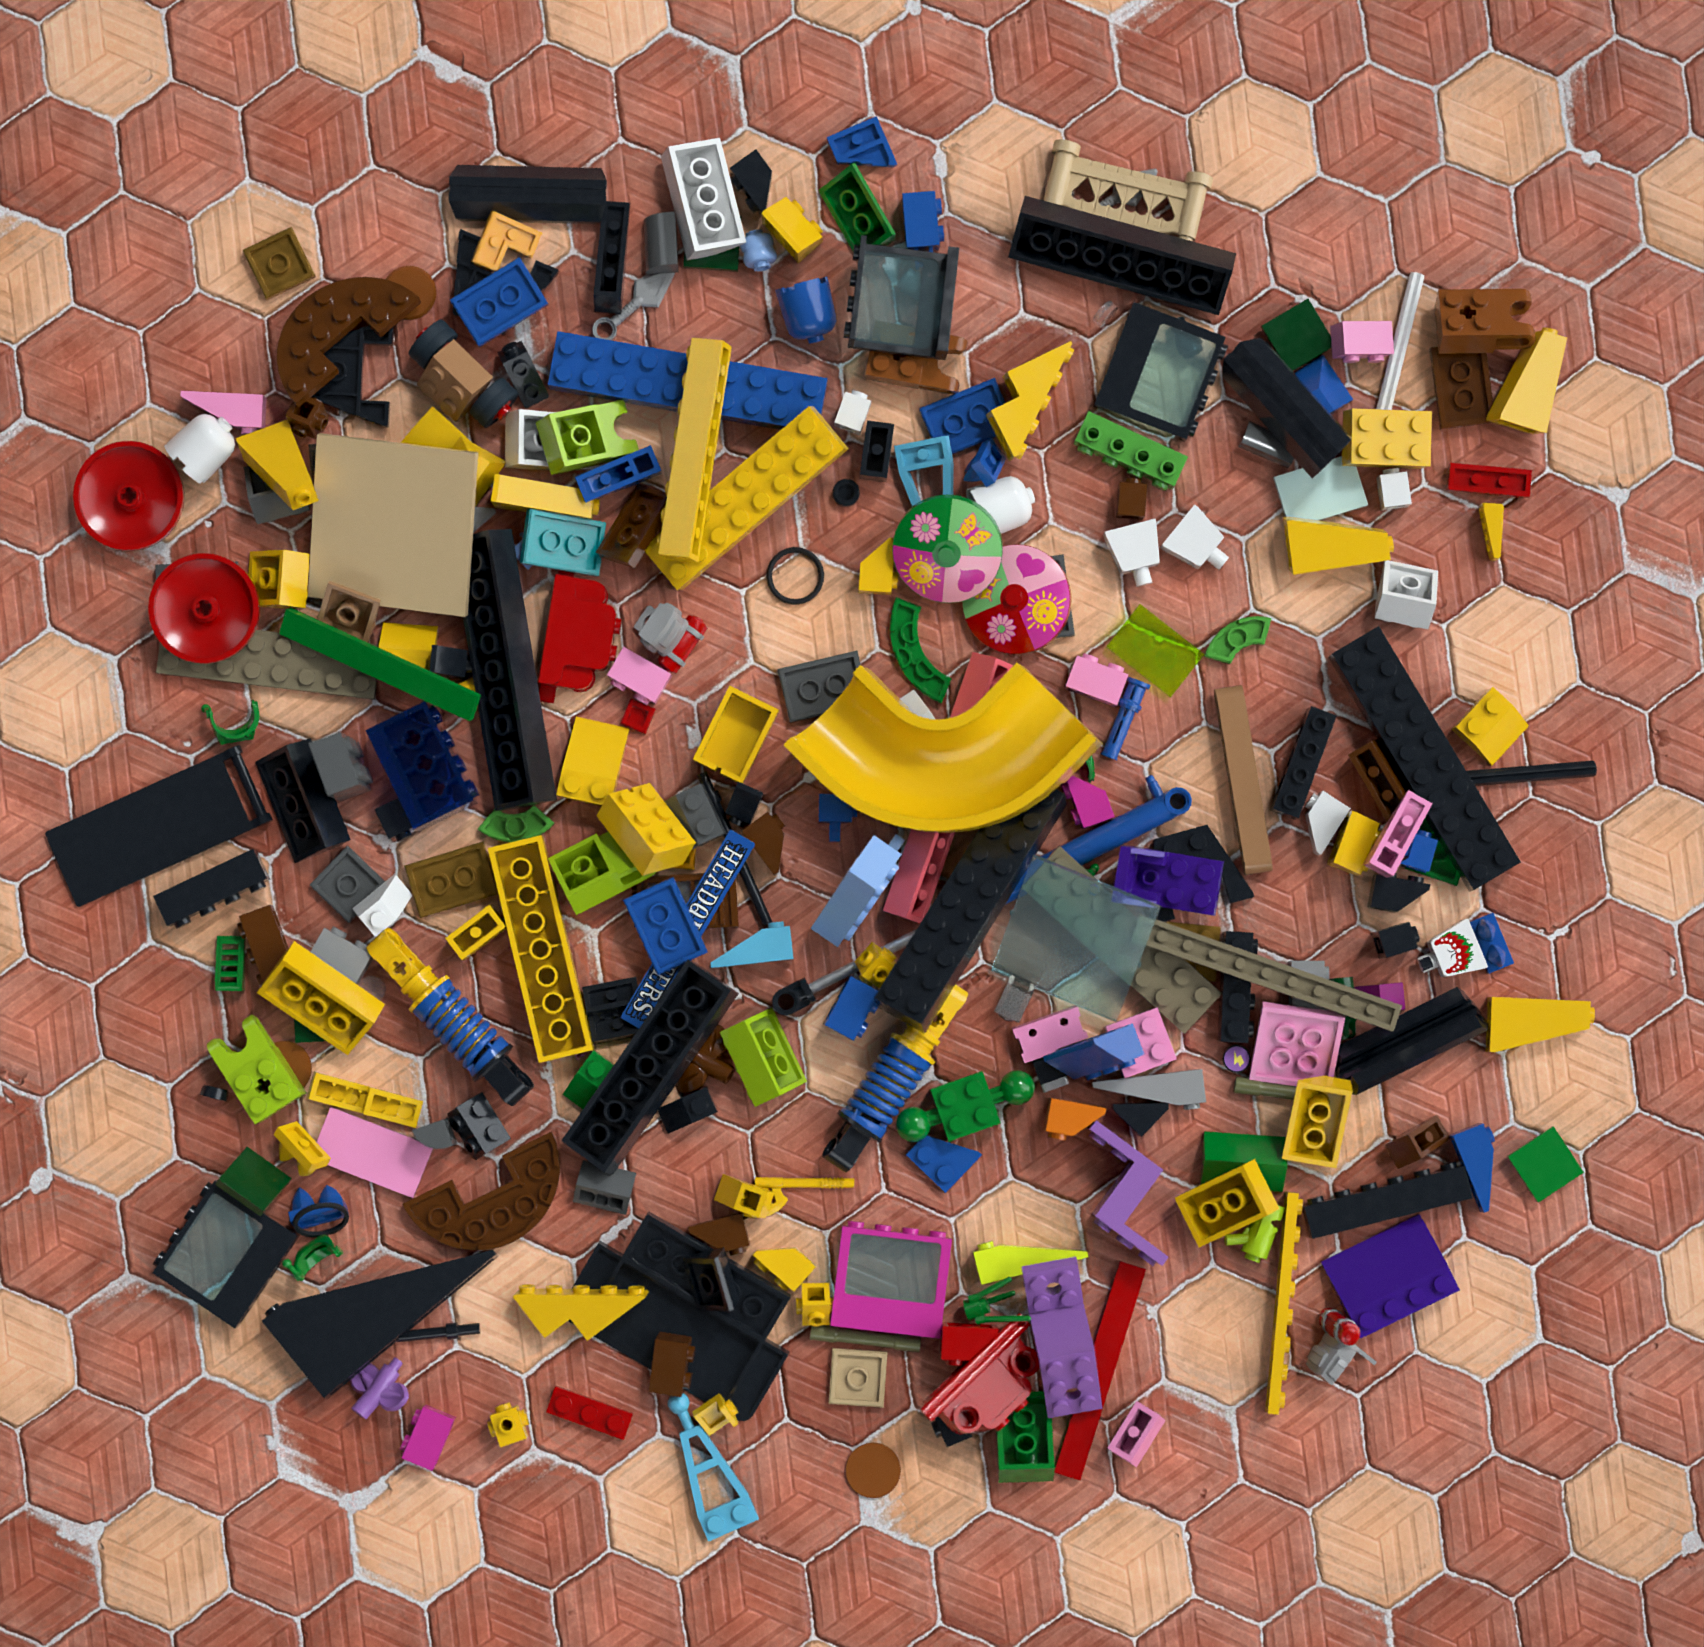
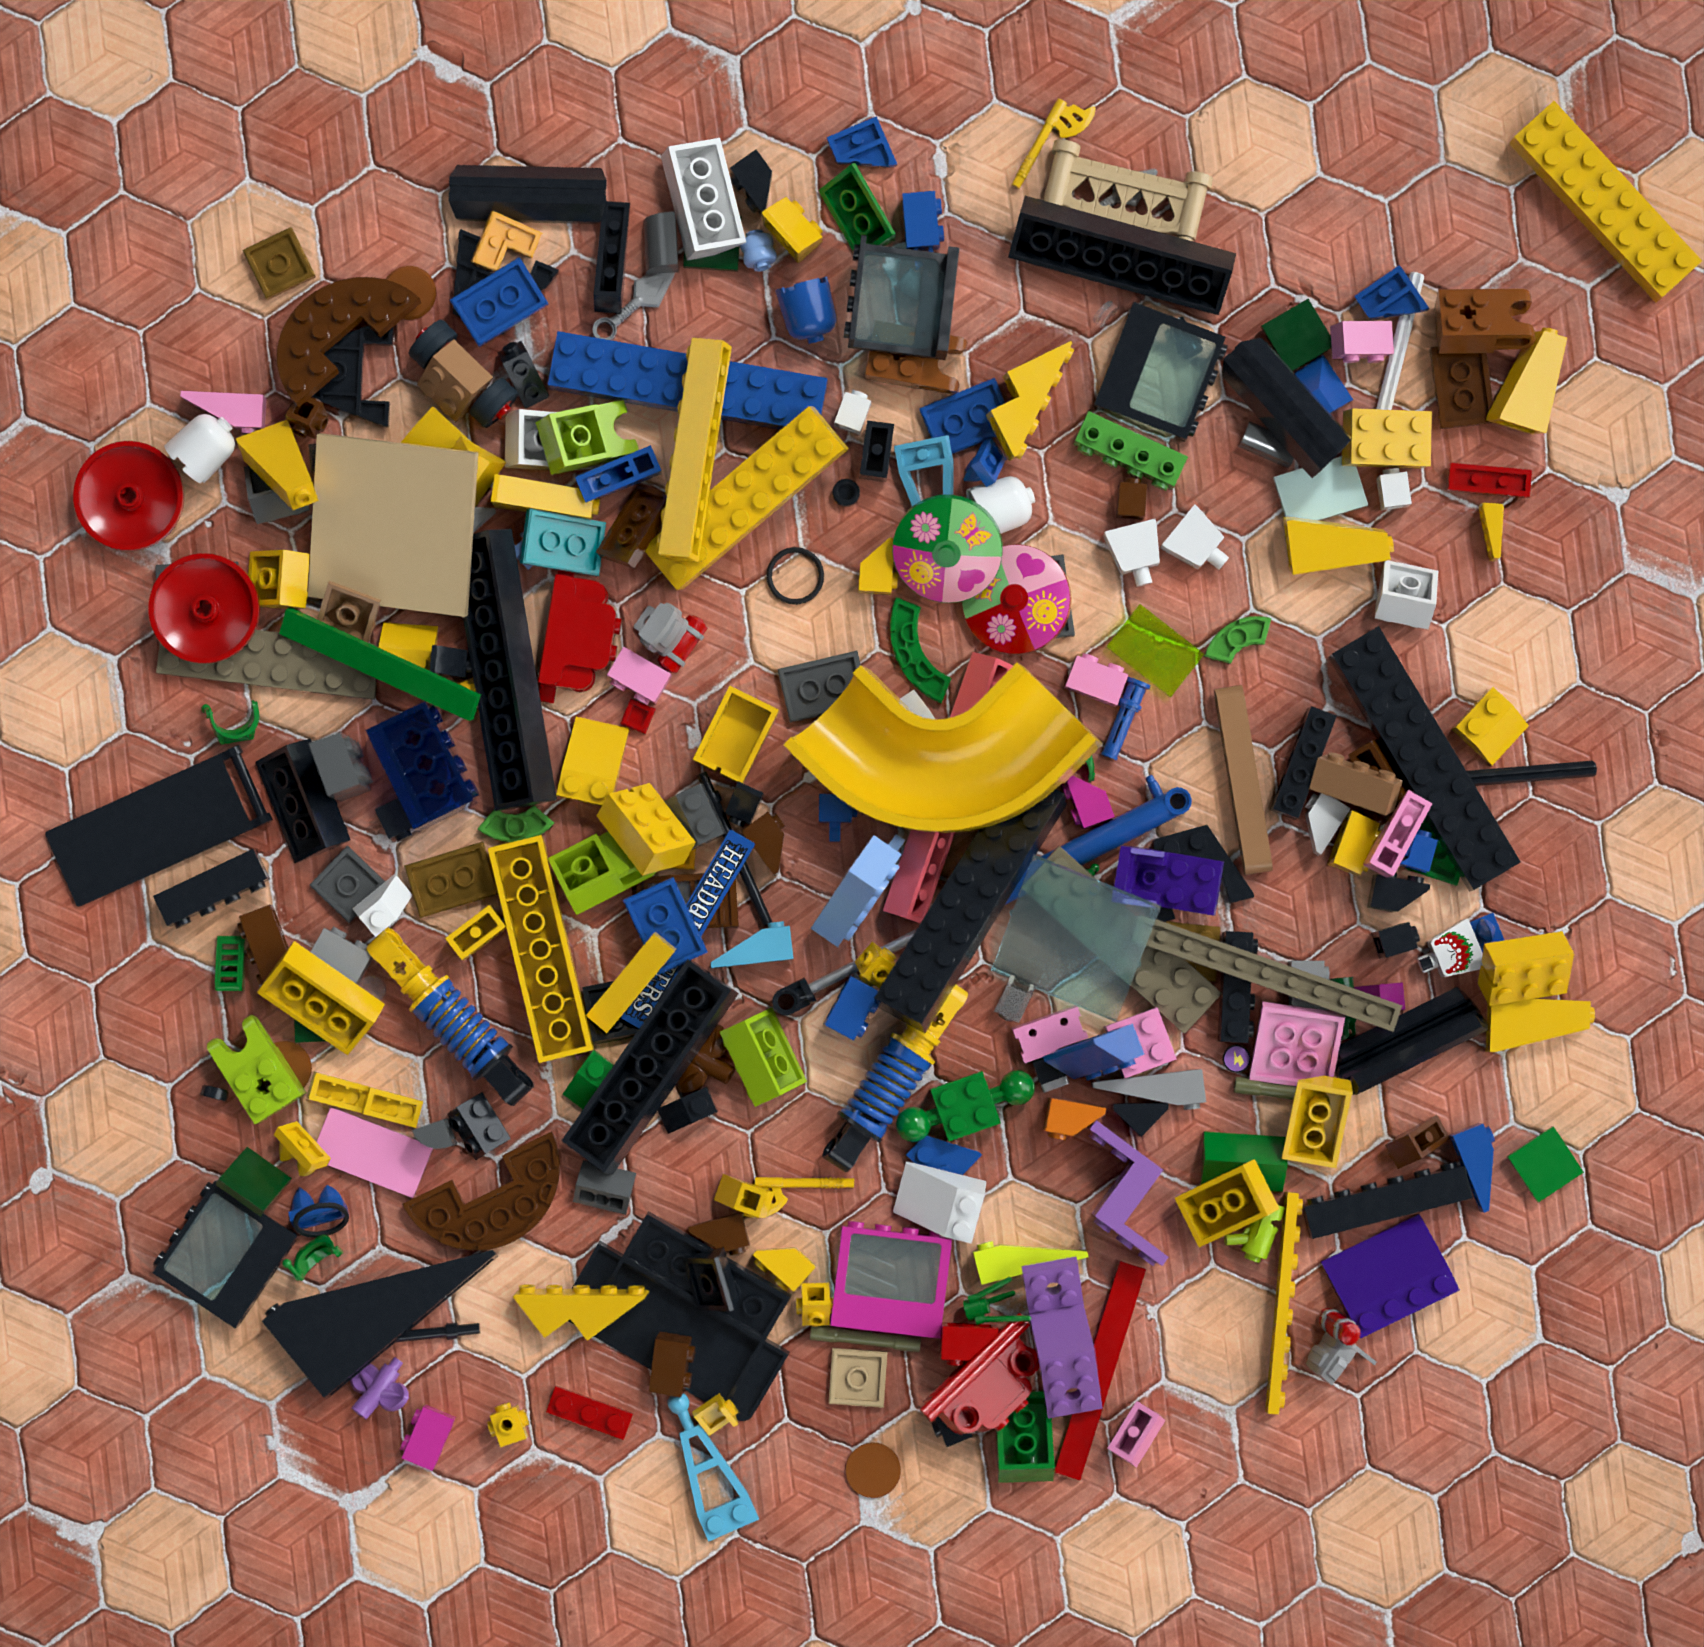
(631, 982): none -> yellow slope
(940, 1201): none -> white slope
(1053, 120): none -> yellow piece
(1356, 783): none -> medium nougat brick
(1391, 296): none -> blue wing
(1525, 968): none -> yellow piece
(1605, 201): none -> yellow brick

